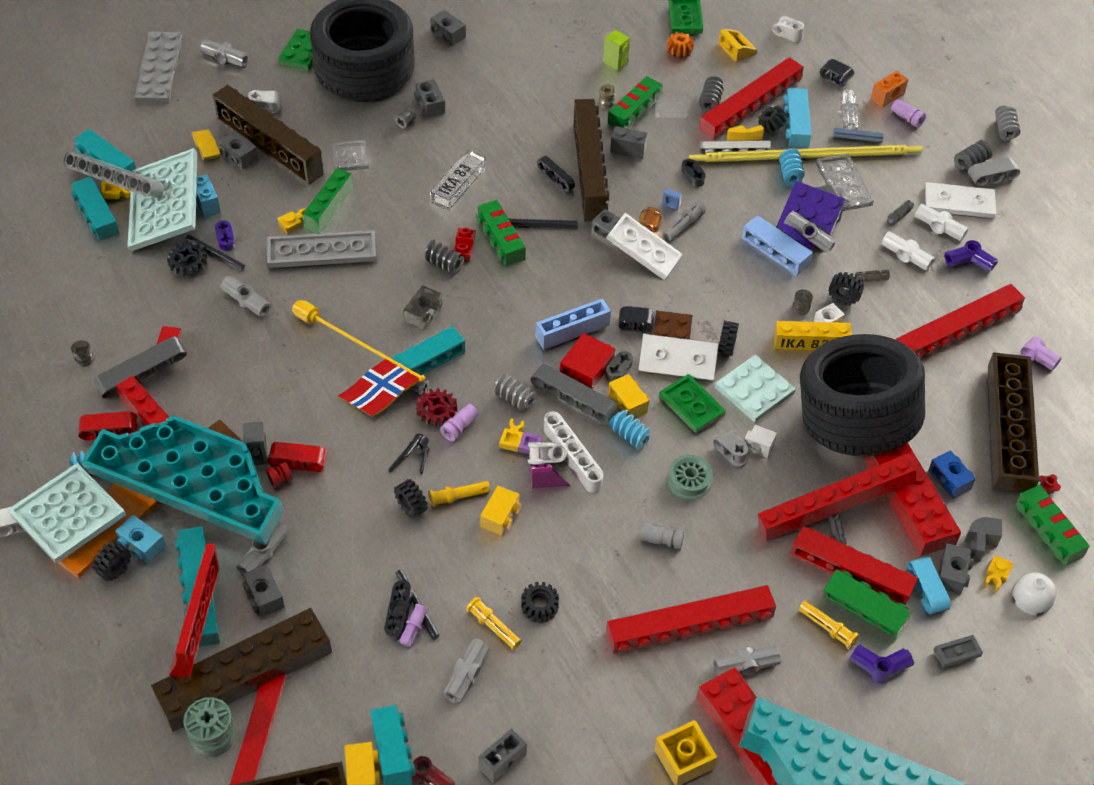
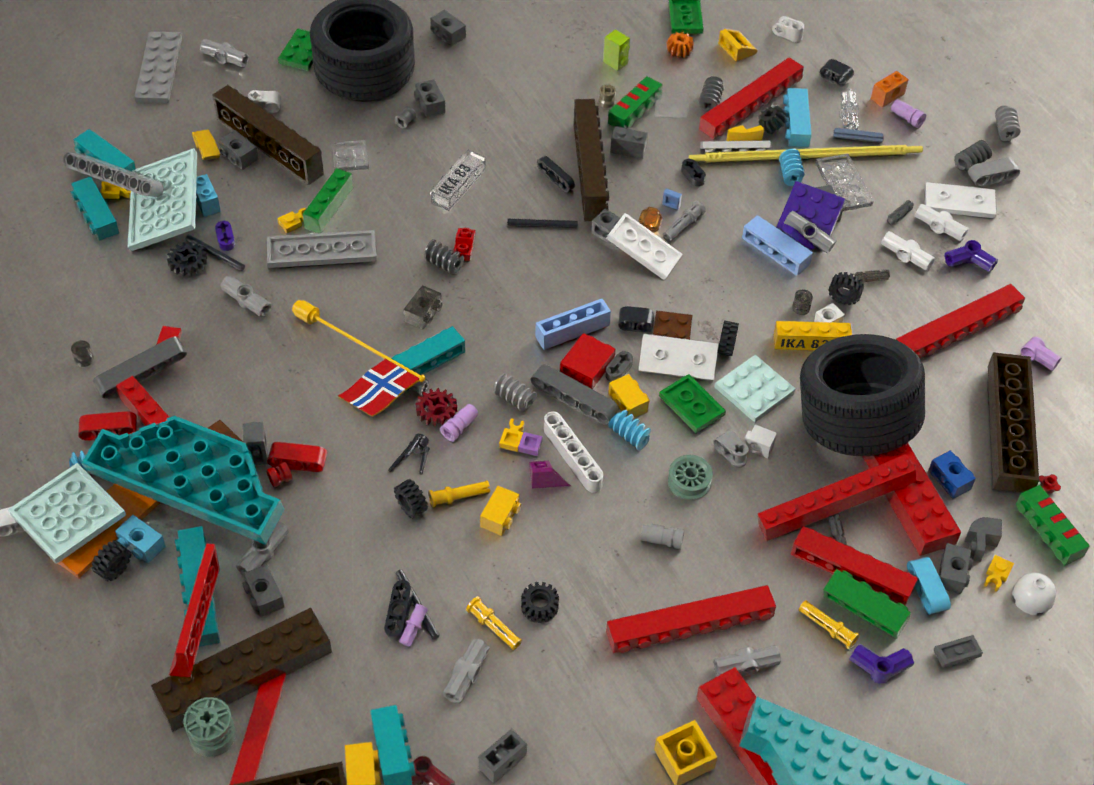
(501, 232): green brick -> none
(543, 453): white piece -> none

